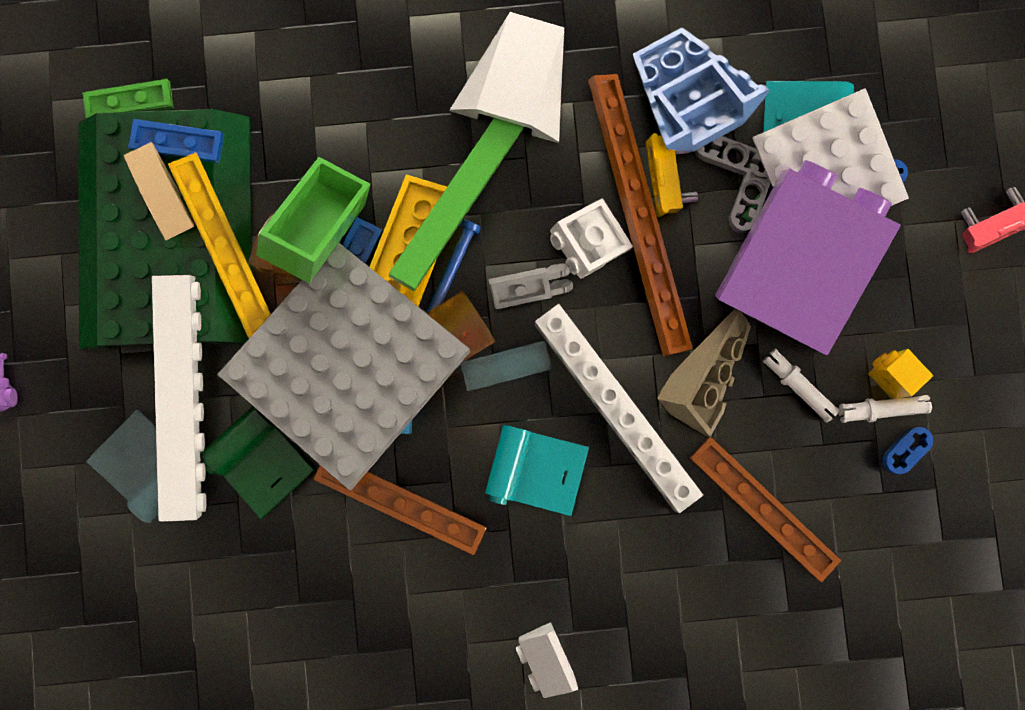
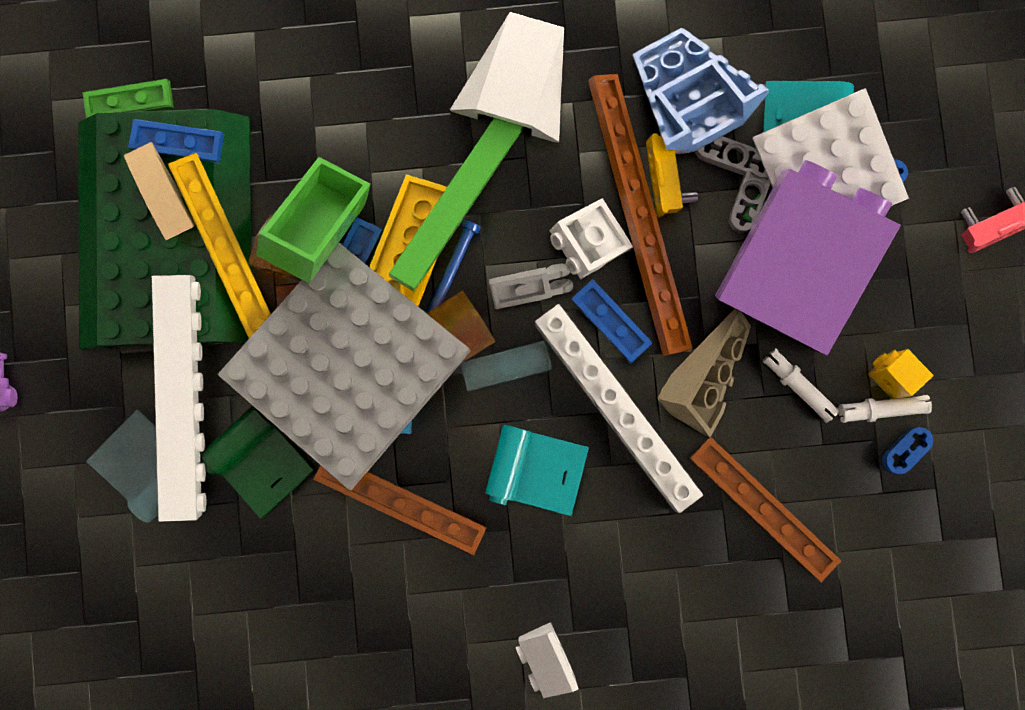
(611, 321): none -> blue plate

